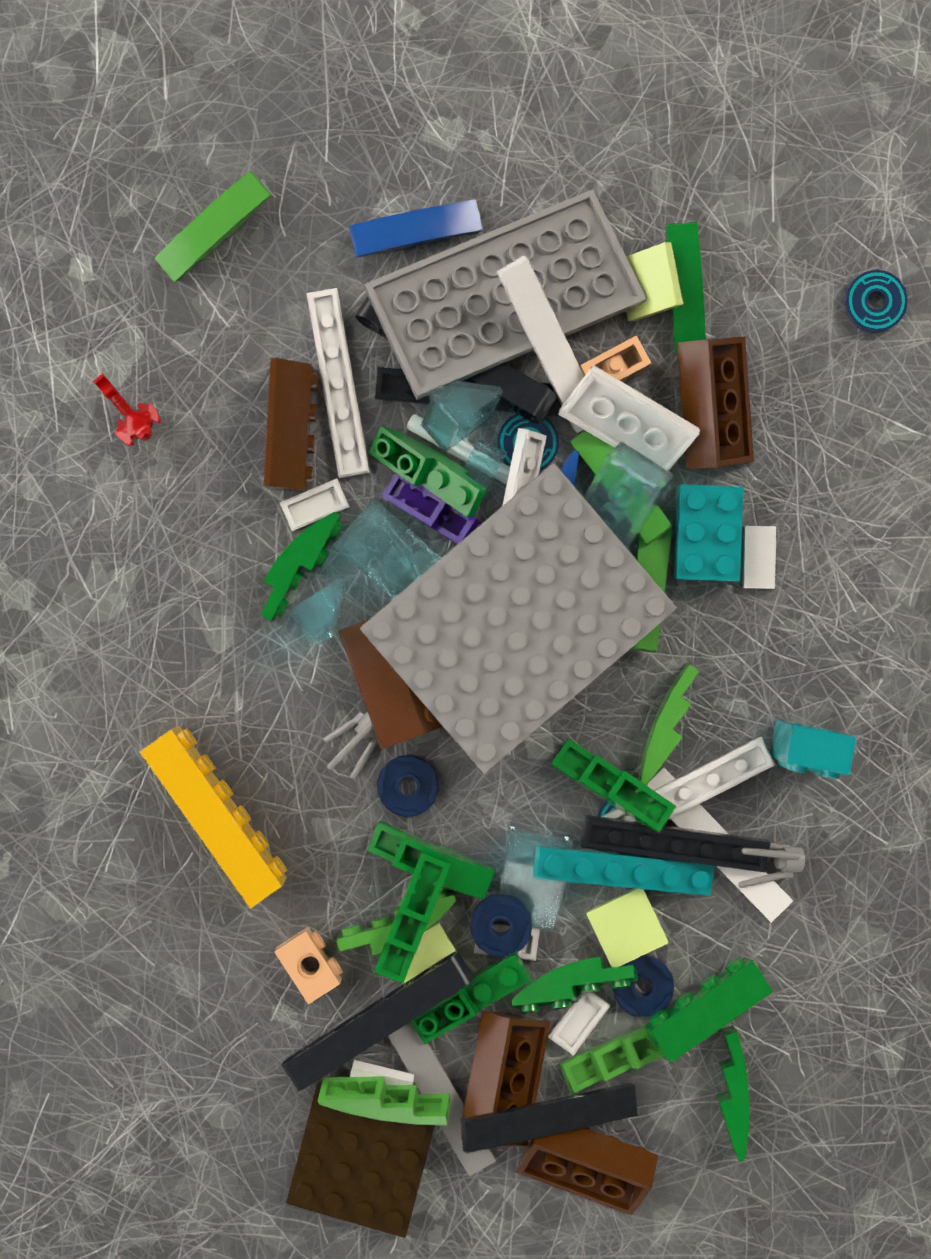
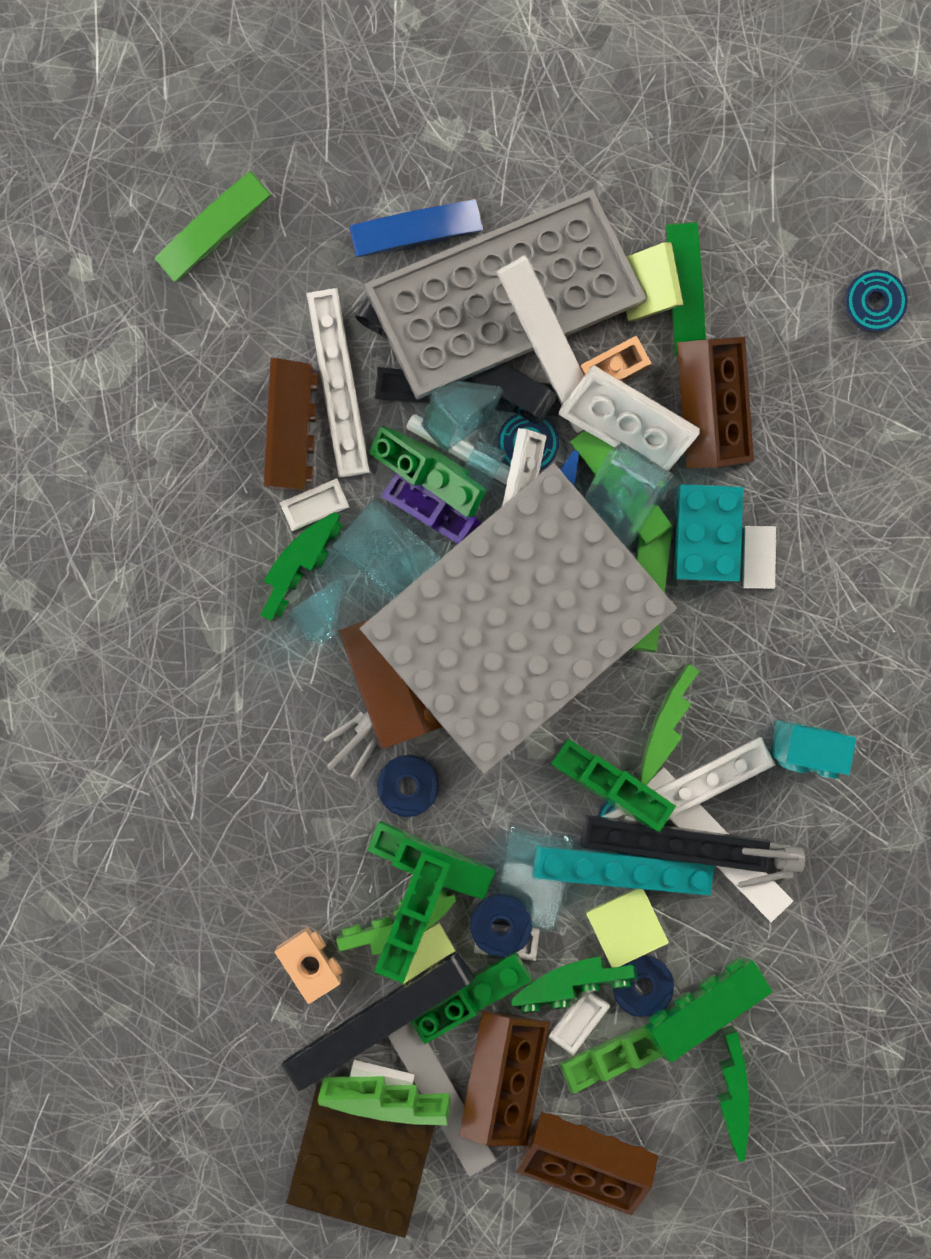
(137, 423): red piece -> none
(215, 816): yellow brick -> none
(548, 1117): black tile -> none

